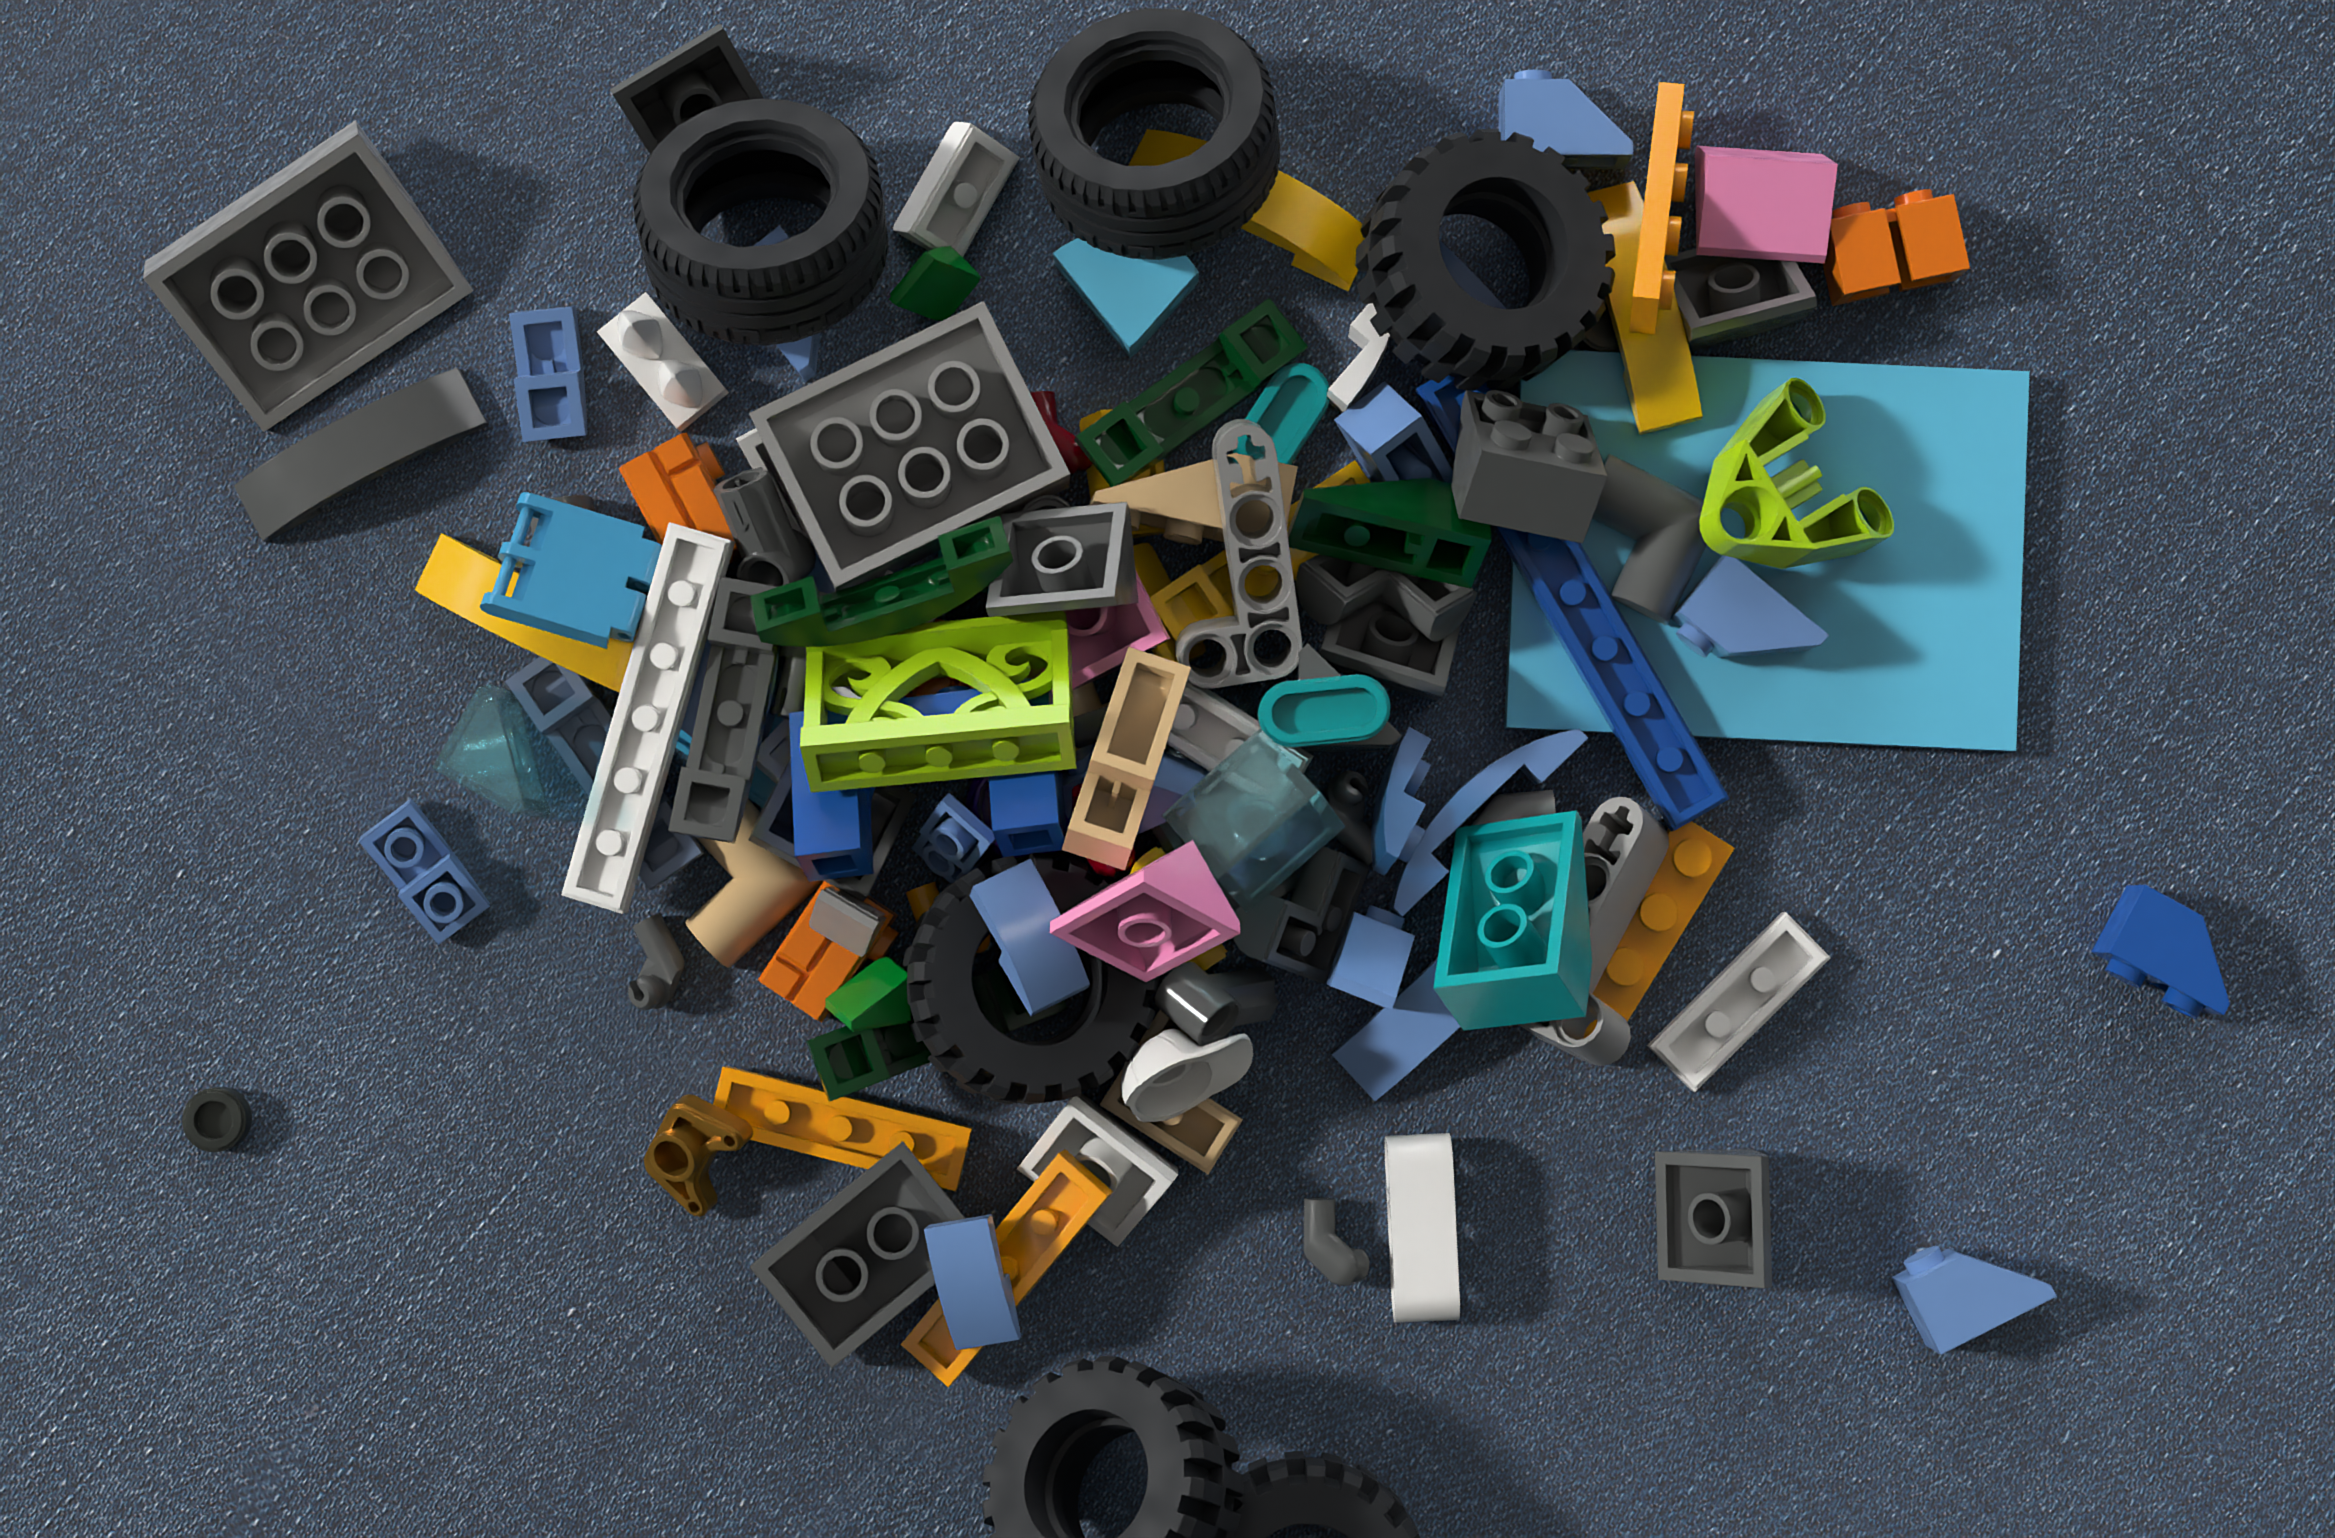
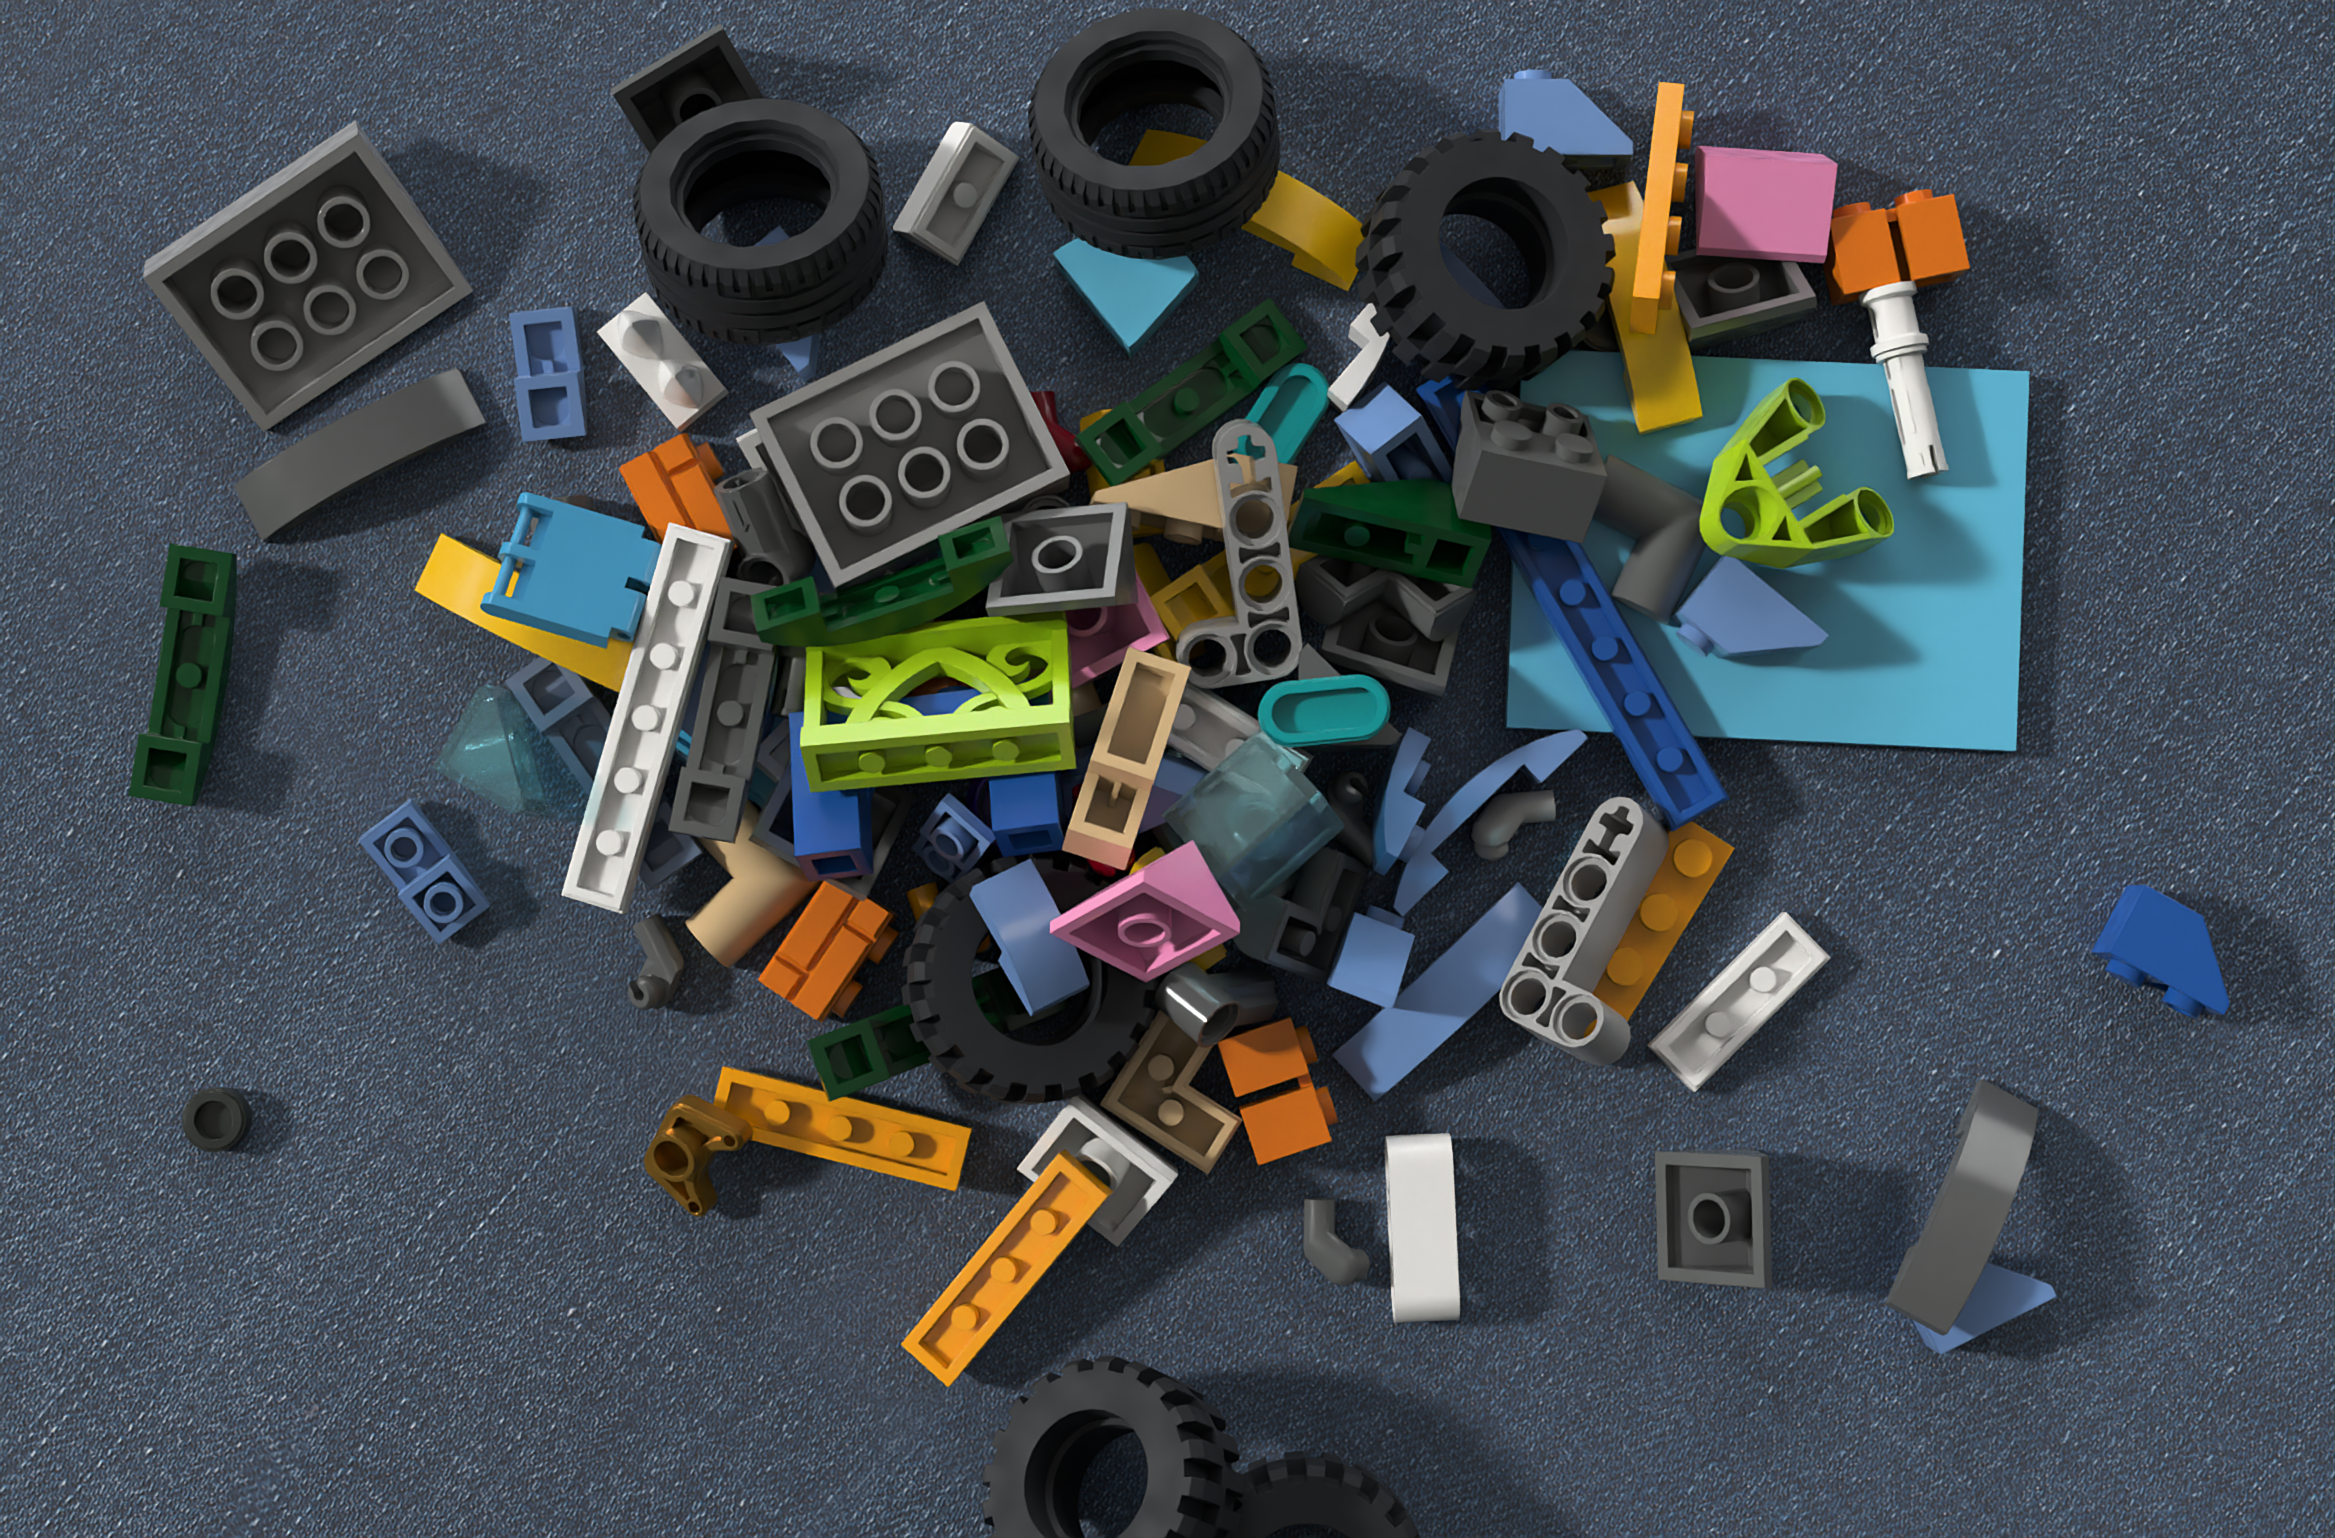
(190, 675): none -> dark green slope
(846, 920): light grey slope -> none
(858, 1255): dark grey slope -> none
(872, 997): green slope -> none
(936, 284): green slope -> none
(972, 1282): medium blue slope -> none
(1177, 1074): white piece -> none
(1287, 1119): none -> orange piece
(1516, 924): teal slope -> none
(1900, 351): none -> white pin
(1968, 1209): none -> dark grey slope

